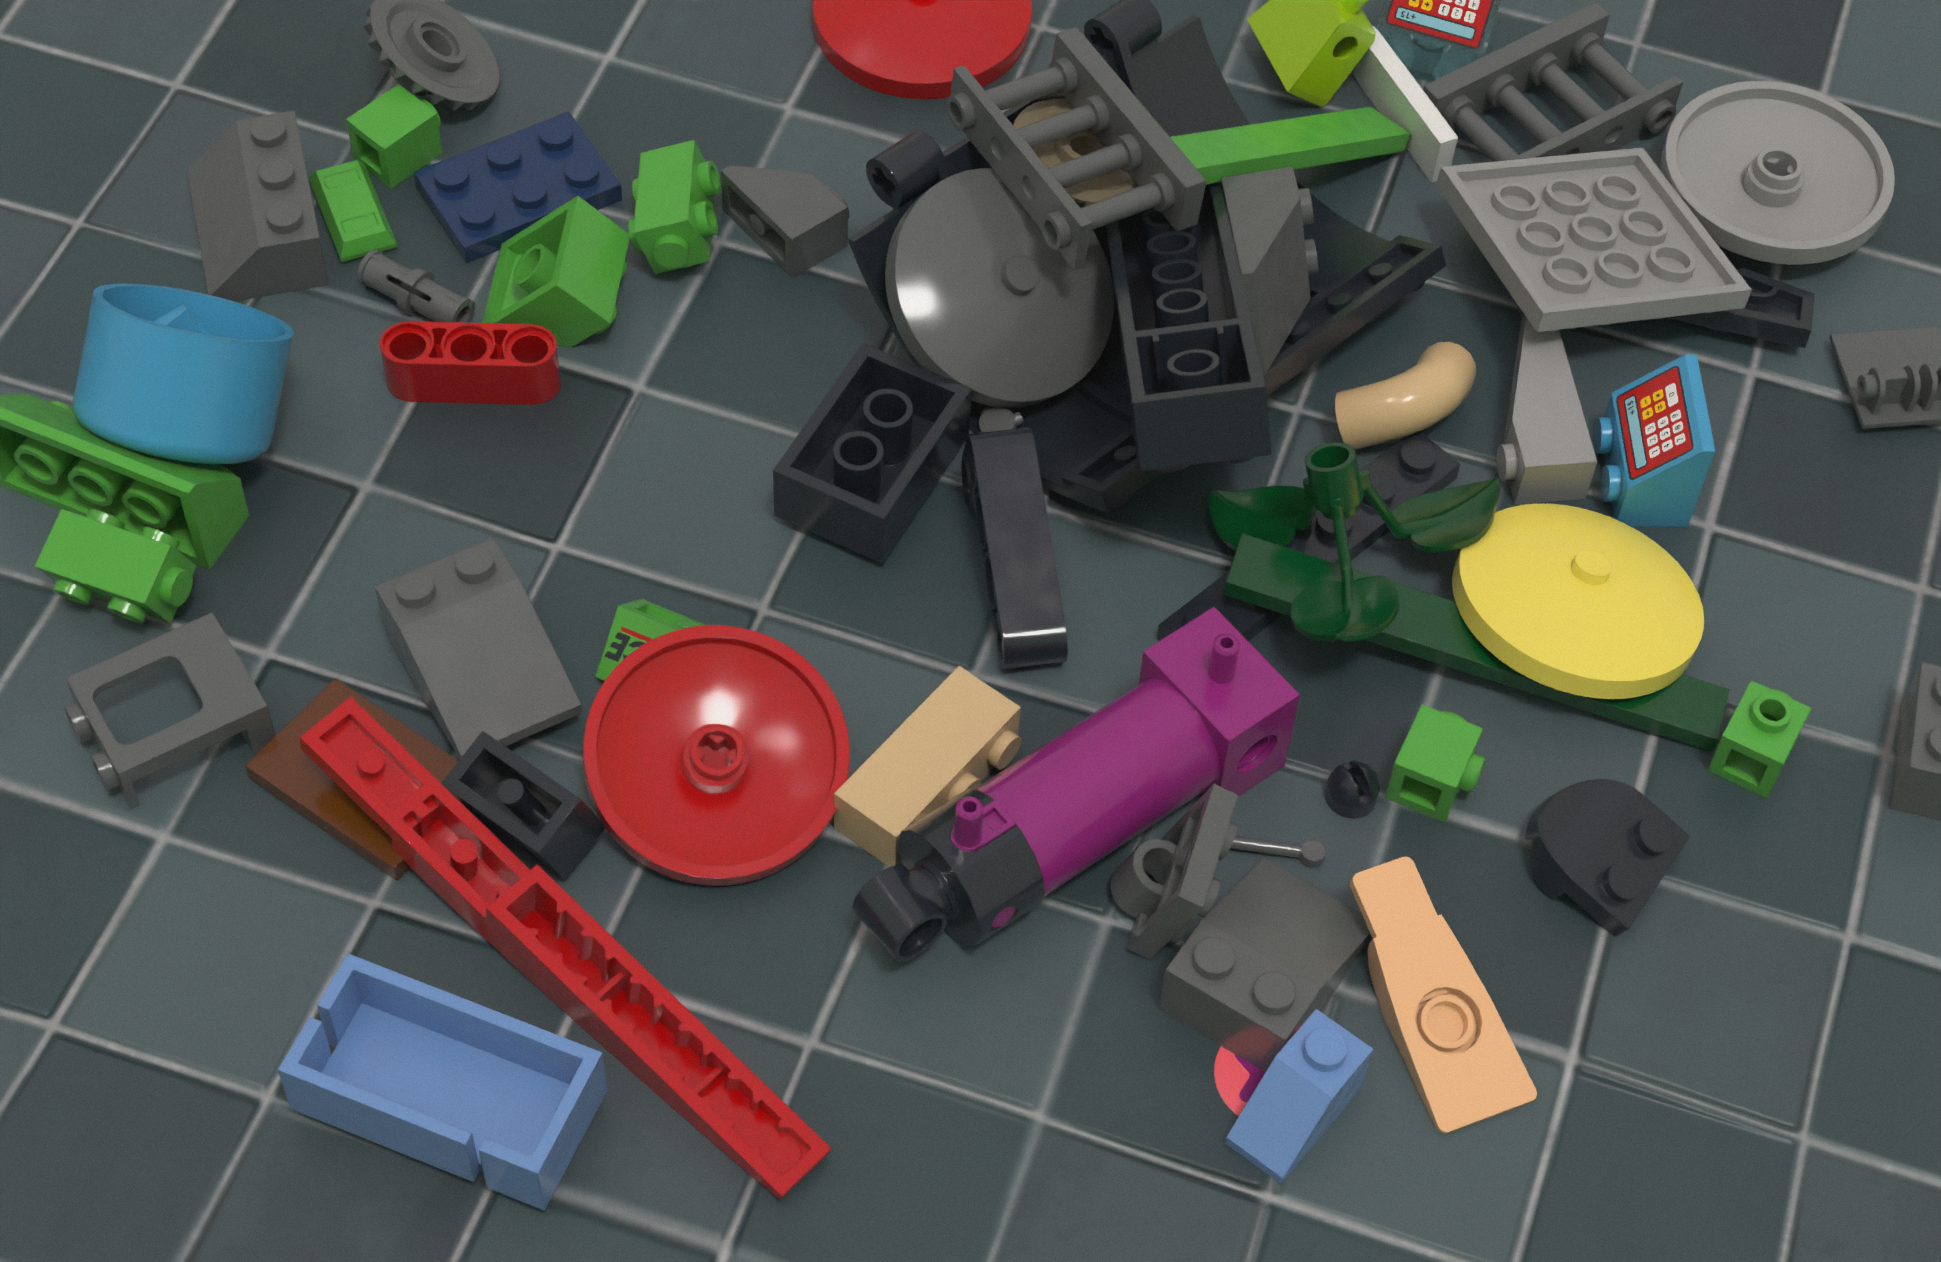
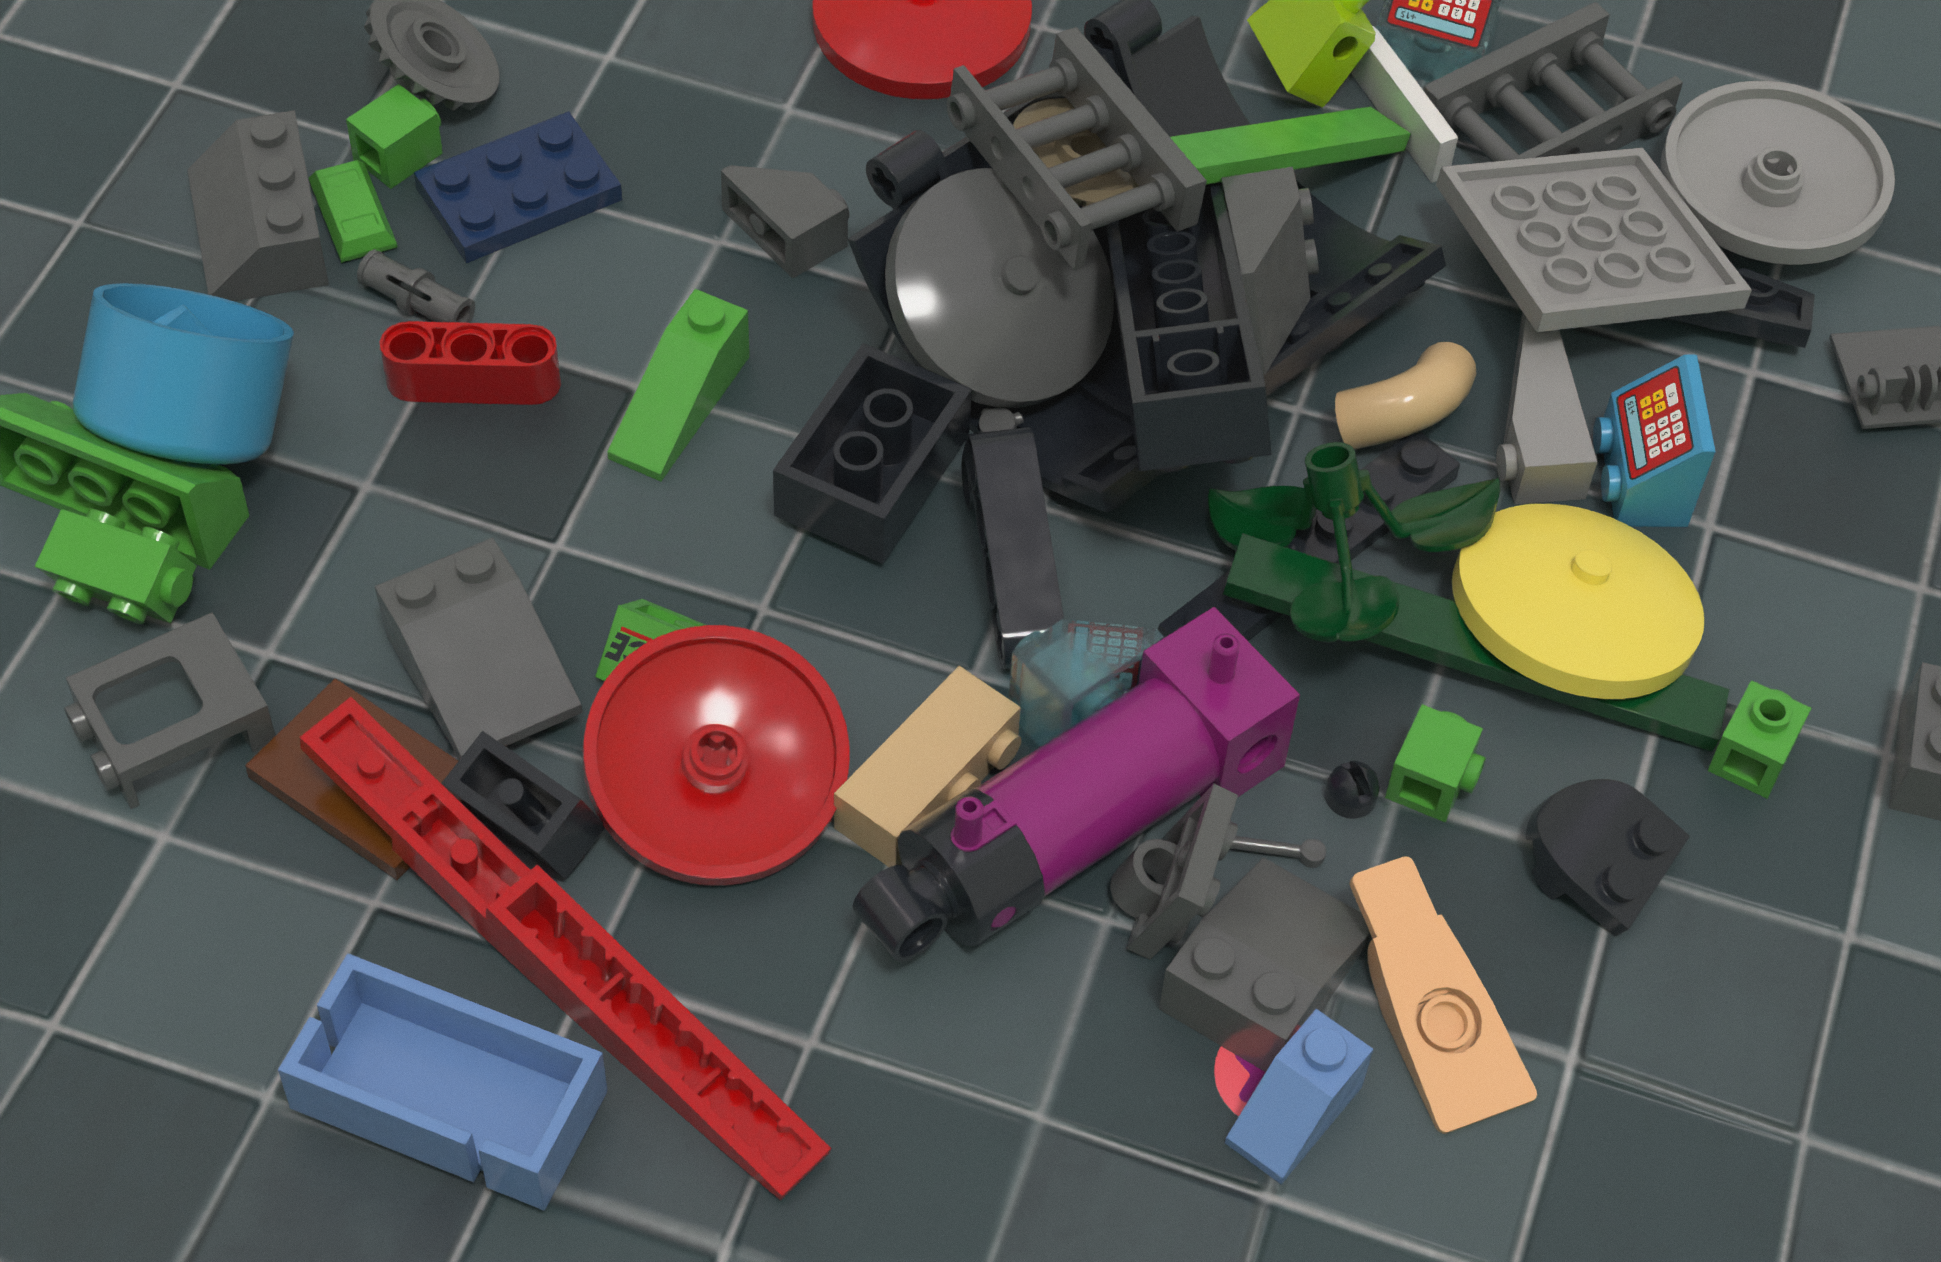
(561, 274): bright green slope -> none
(674, 207): bright green brick -> none
(682, 383): none -> bright green slope
(1073, 673): none -> clear light blue slope

